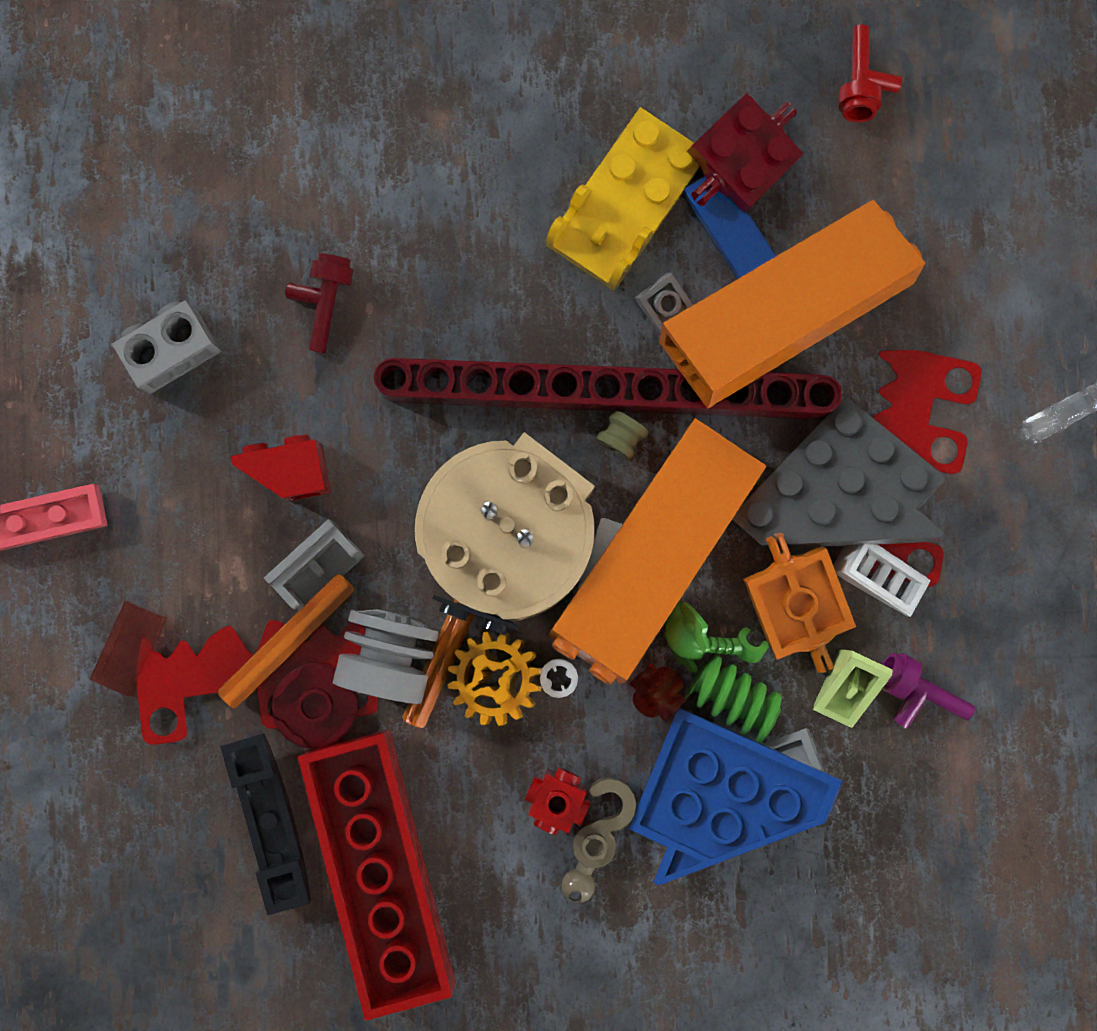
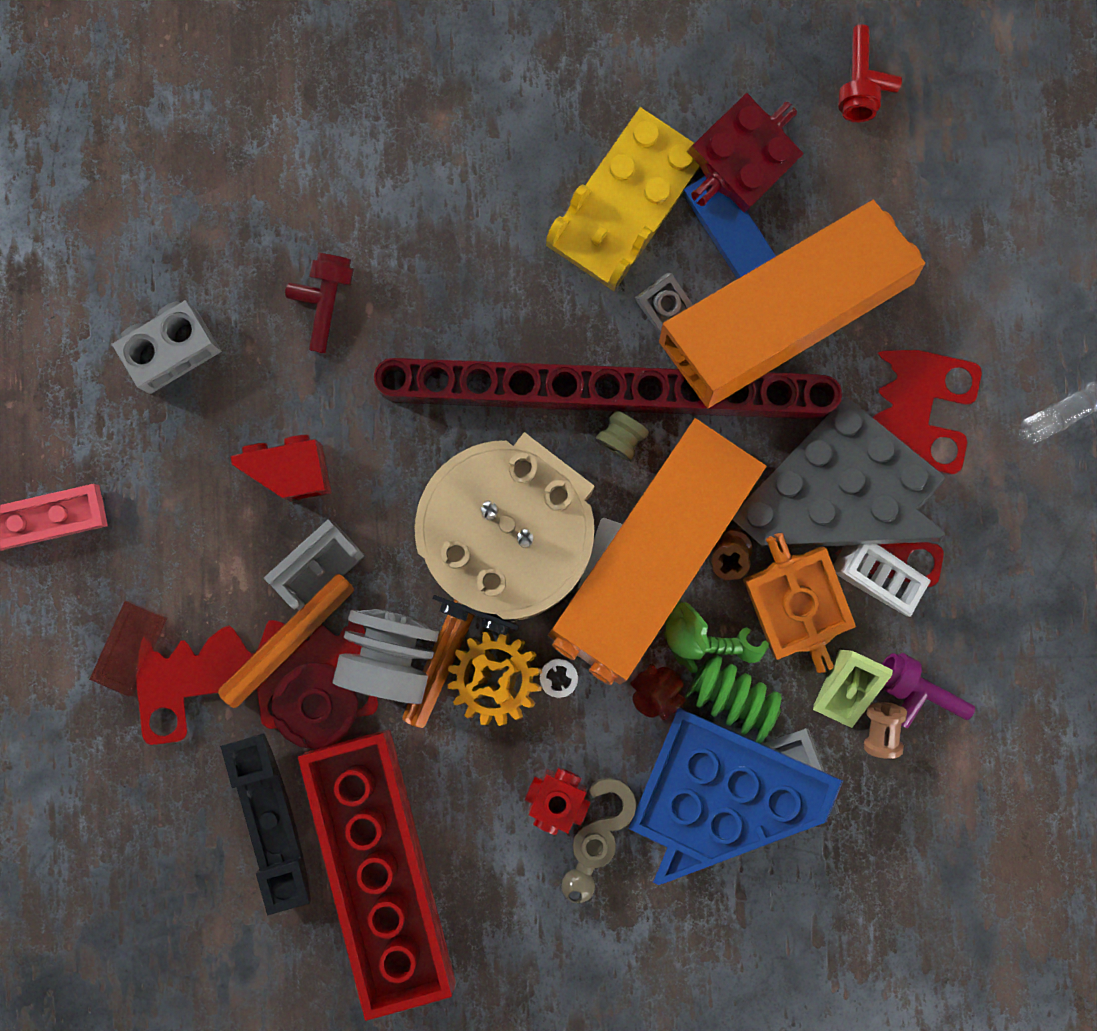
(738, 563): none -> reddish brown bush
(885, 729): none -> nougat bush

